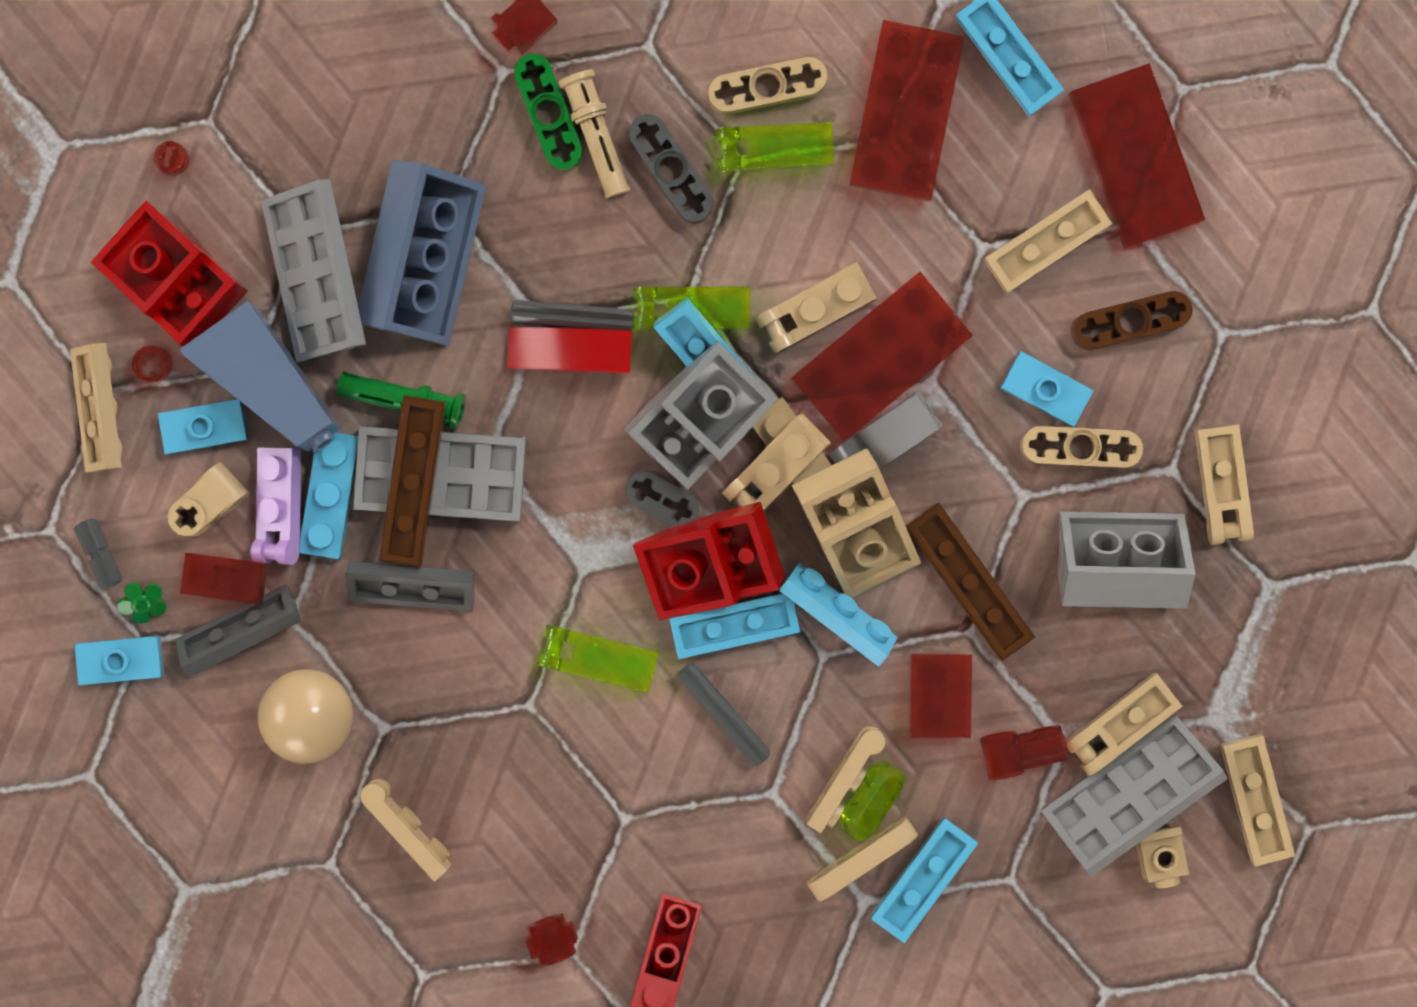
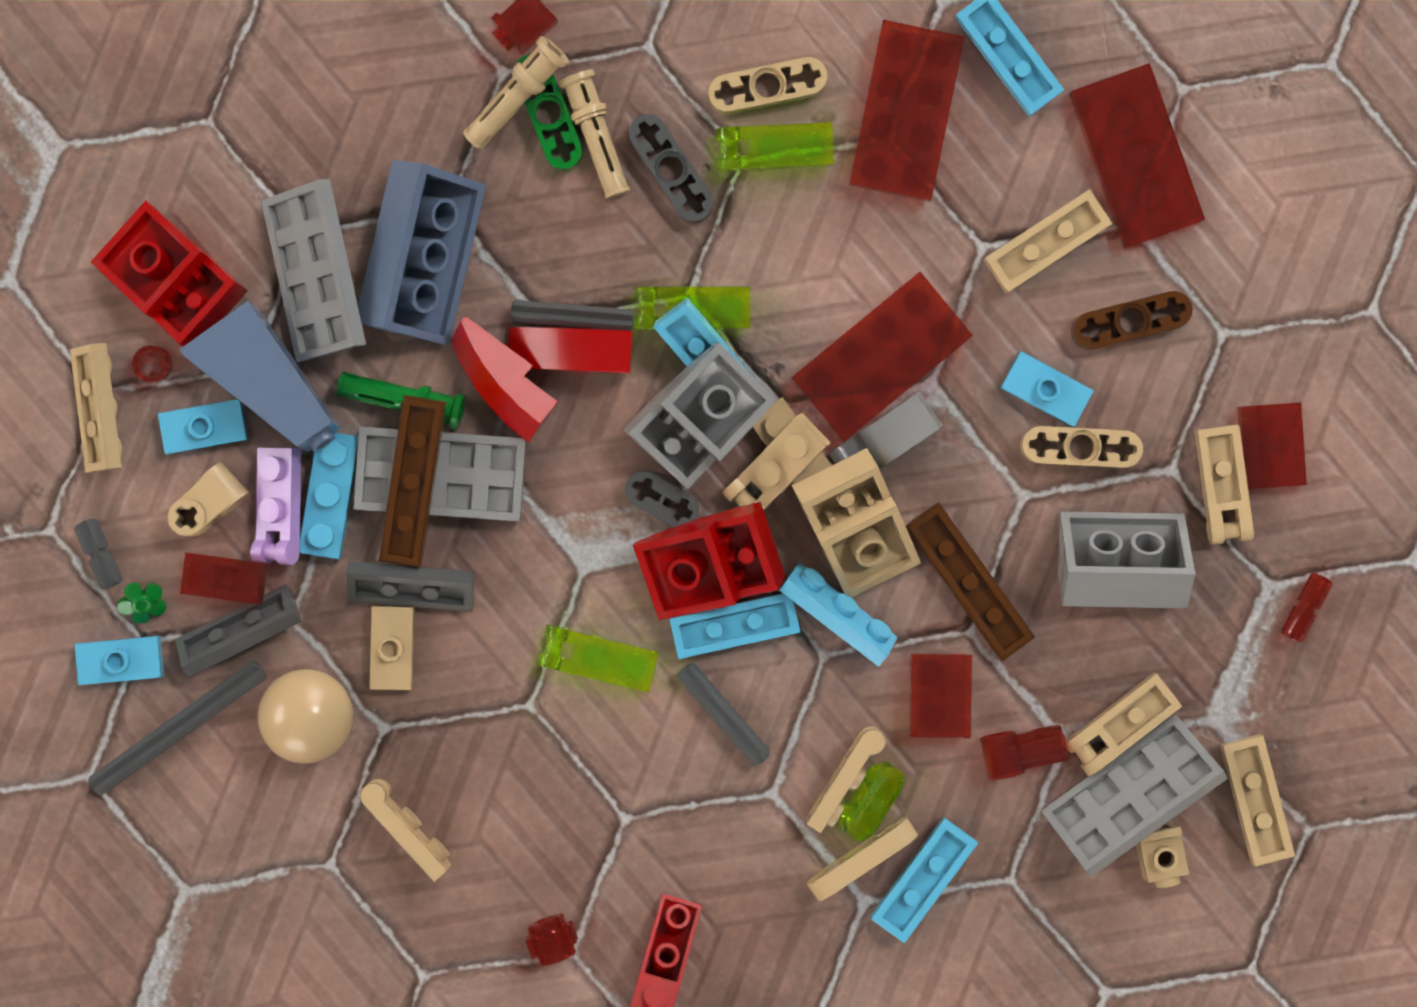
(177, 727): none -> dark grey axle
(178, 159): clear red hinge -> none
(392, 647): none -> tan plate
(501, 379): none -> slope
(526, 80): none -> tan pin
(817, 307): tan plate -> none
(1273, 445): none -> clear red plate
(1303, 615): none -> clear red piece

